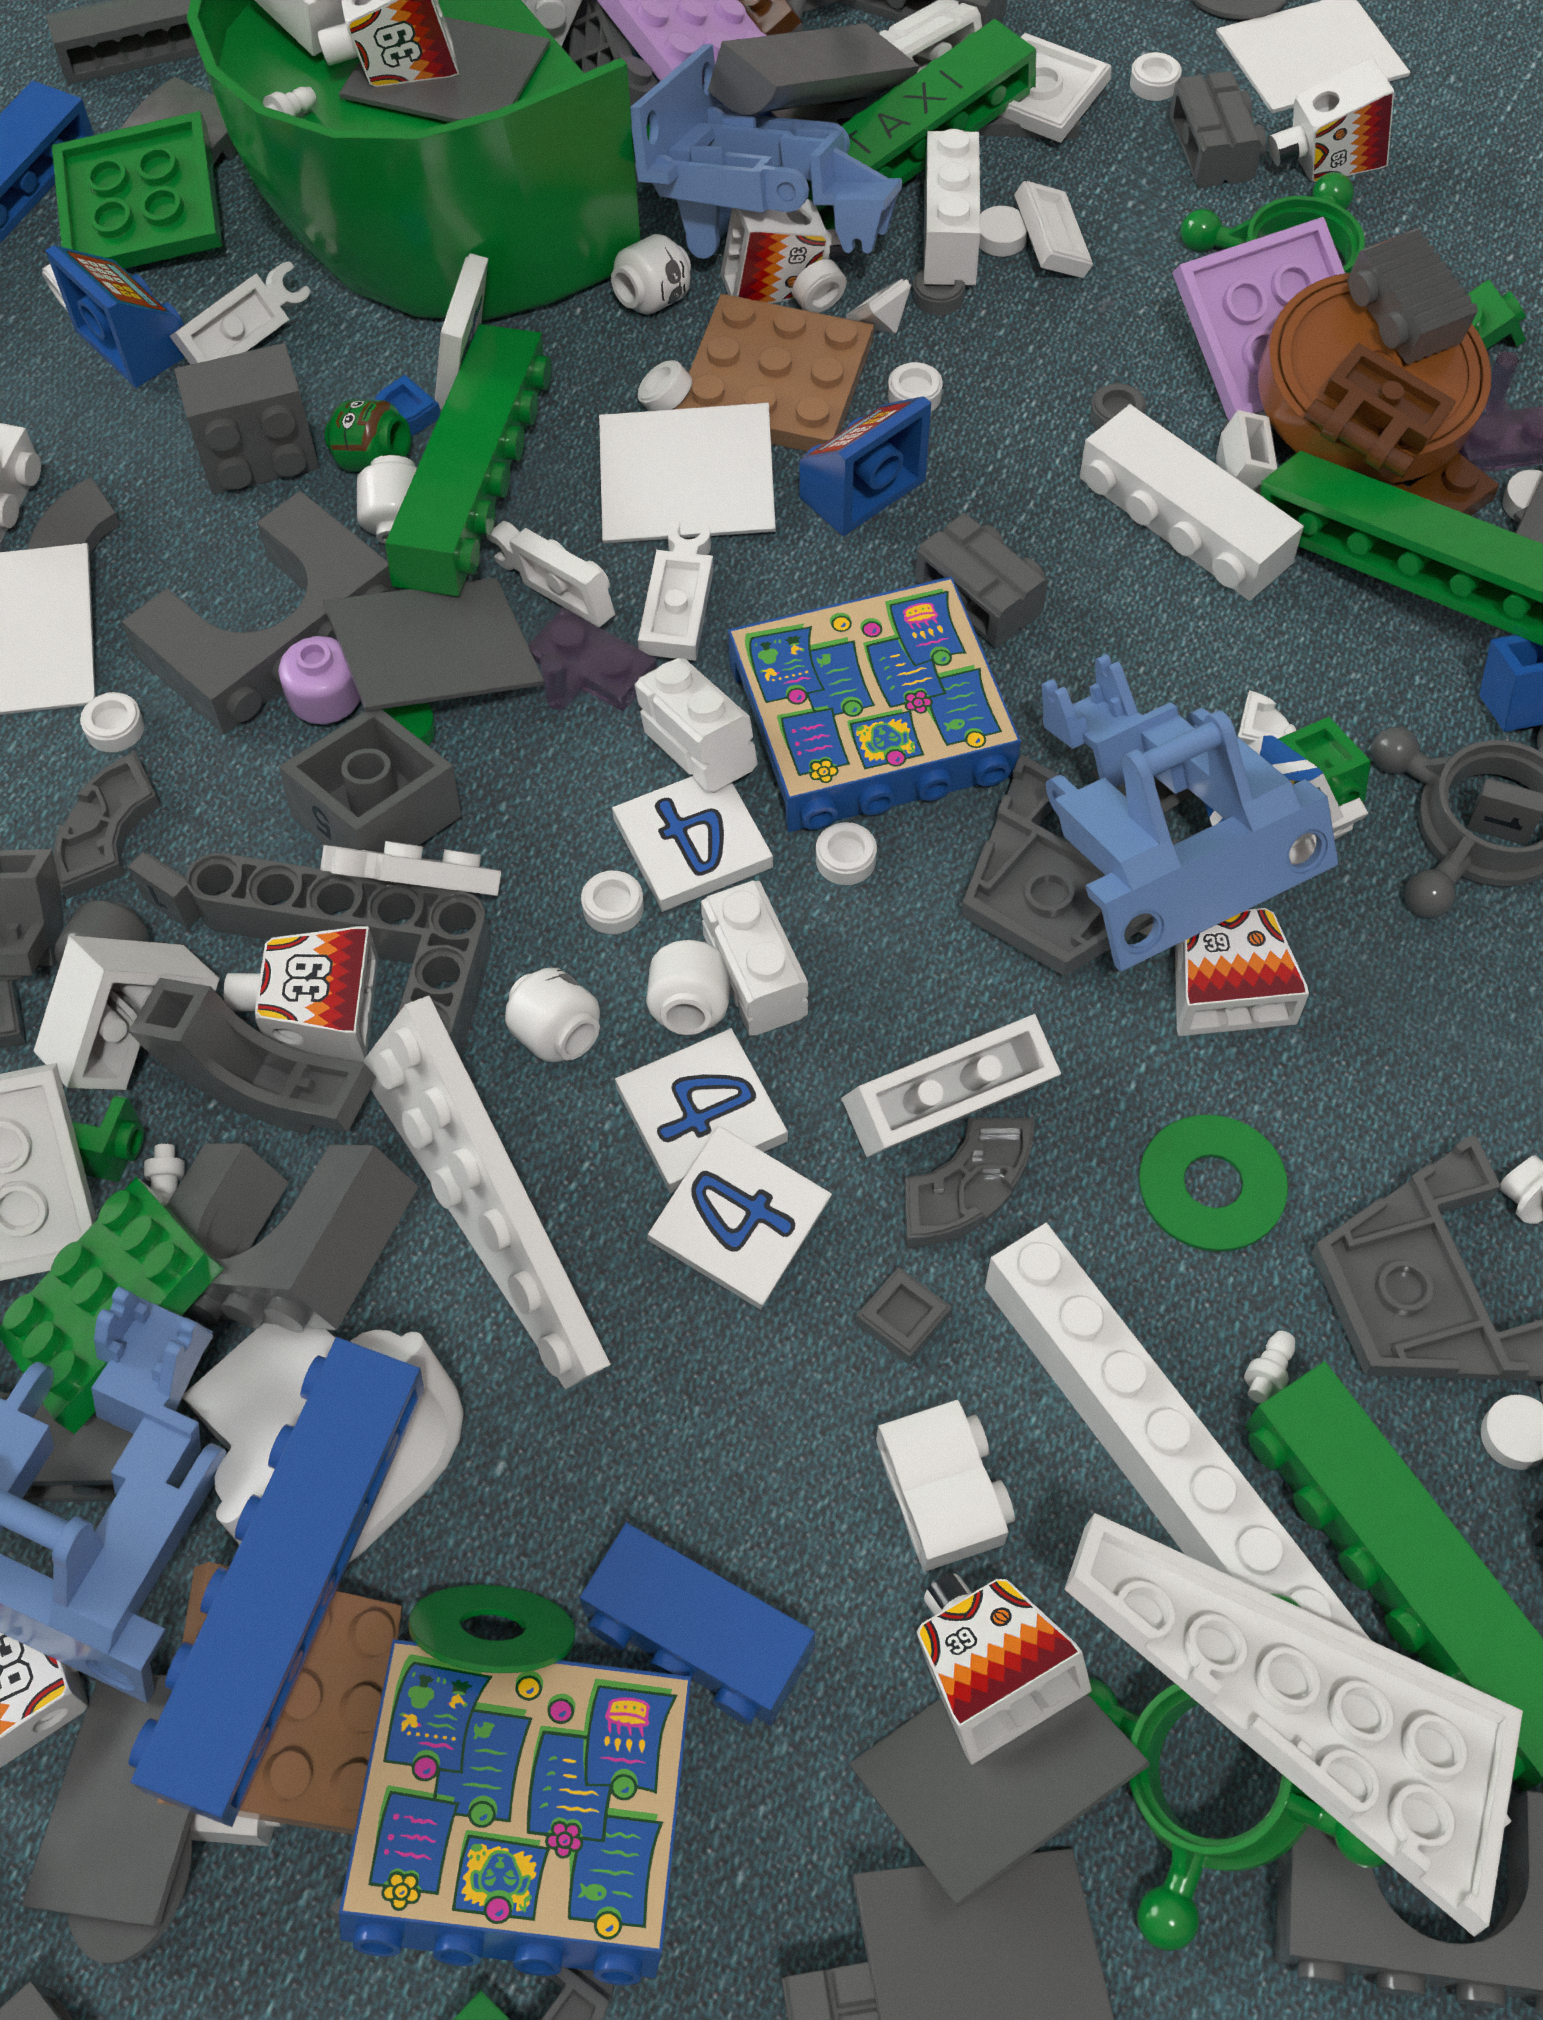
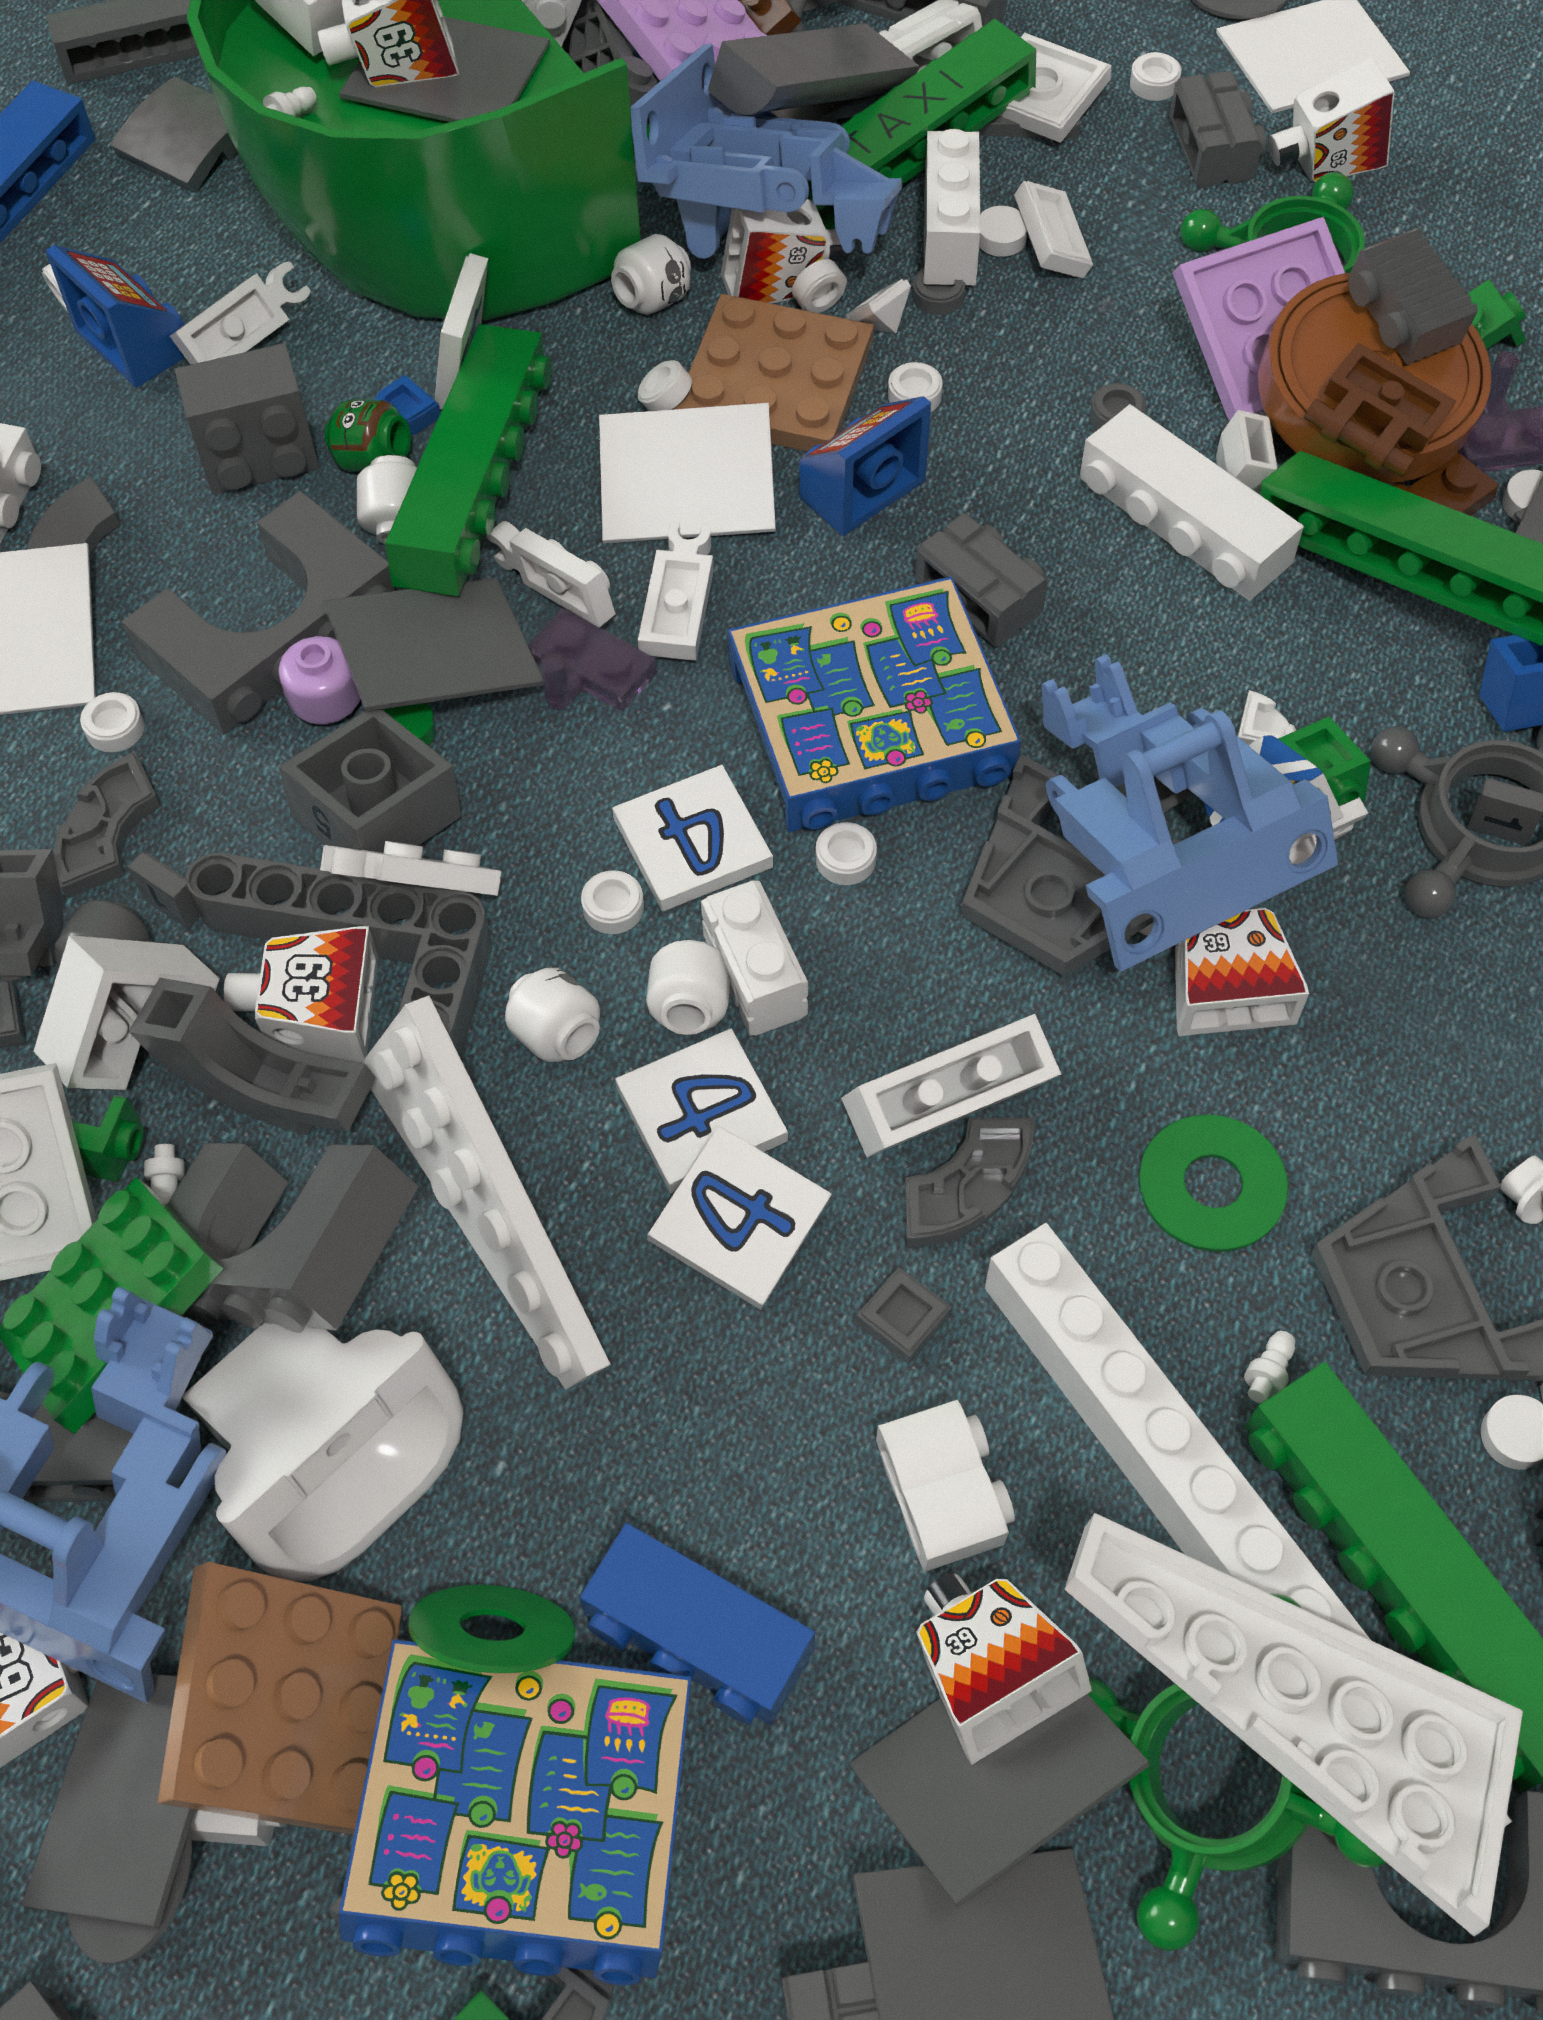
(139, 192): green plate -> none
(279, 1583): blue brick -> none
(696, 724): white brick -> none

